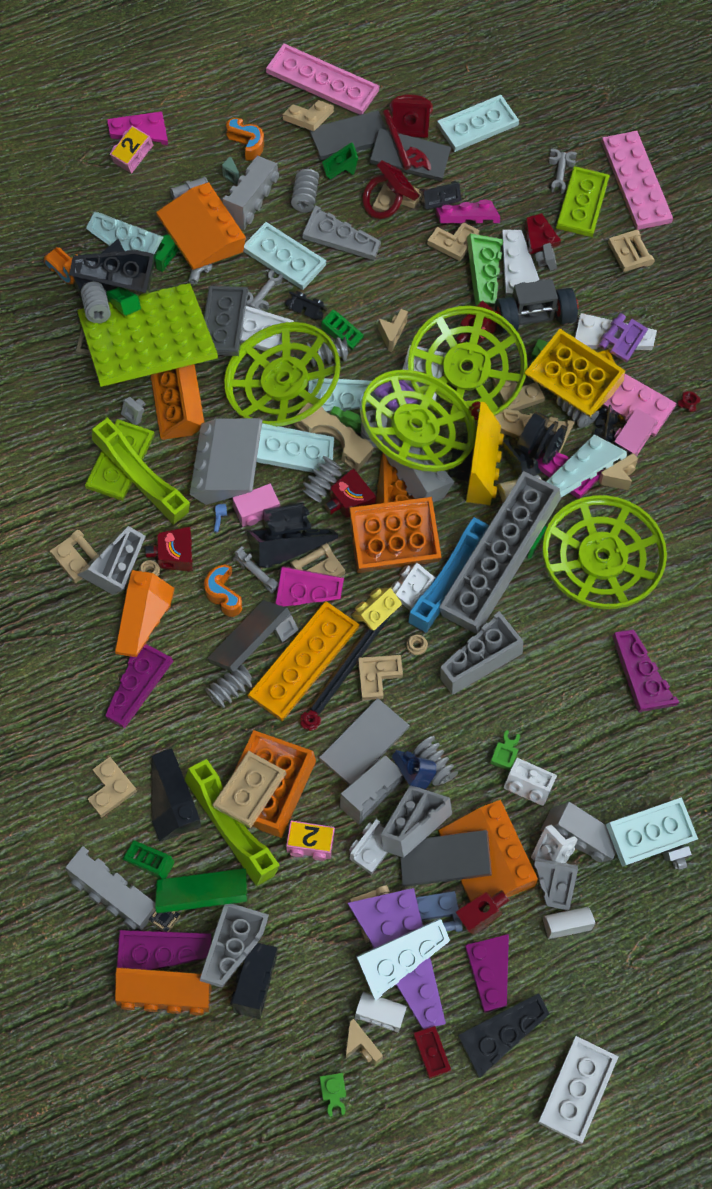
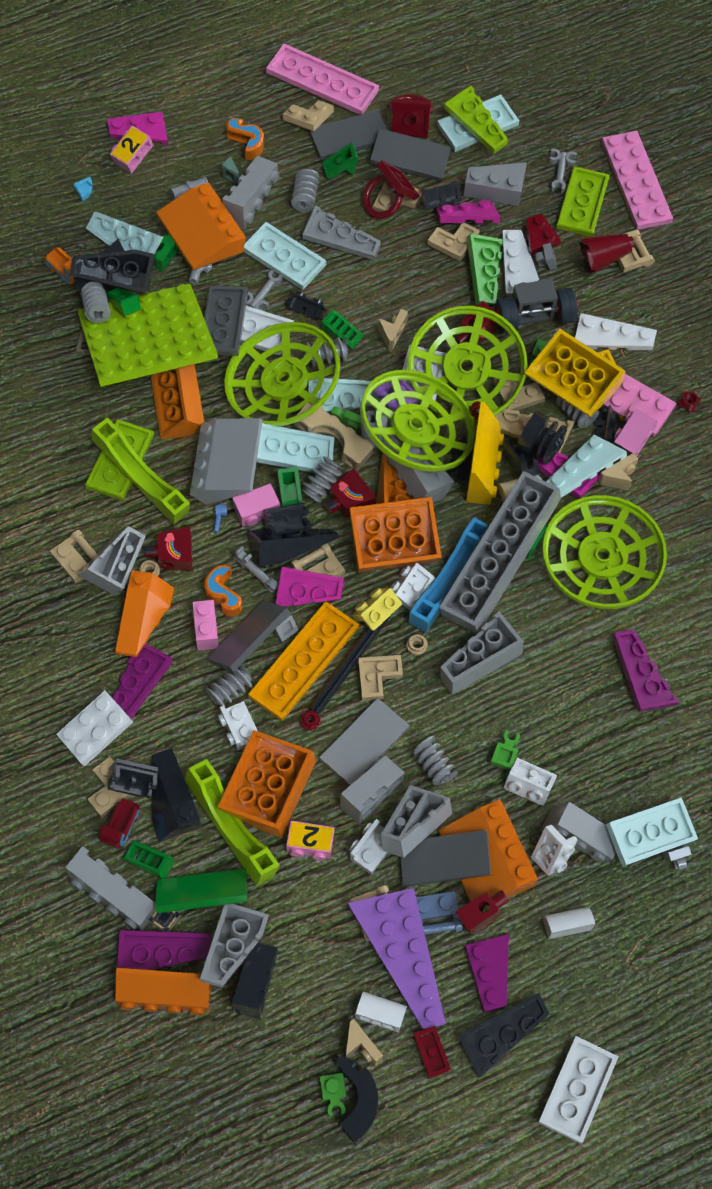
(84, 188): none -> medium azure tile
(94, 728): none -> white plate
(120, 824): none -> dark red animal
(132, 778): none -> black hinge
(133, 410): light grey tile -> none
(205, 625): none -> bright pink brick
(238, 724): none -> white bracket
(249, 789): tan tile -> none
(289, 485): none -> green slope
(363, 1116): none -> black arch
(400, 956): light aqua wing -> none
(406, 162): dark red piece -> none
(416, 770): dark blue plate -> none
(472, 114): none -> lime wing
(496, 183): none -> light grey wedge
(557, 882): light grey wing -> none
(604, 250): none -> dark red cone
(629, 339): medium lavender plate -> none

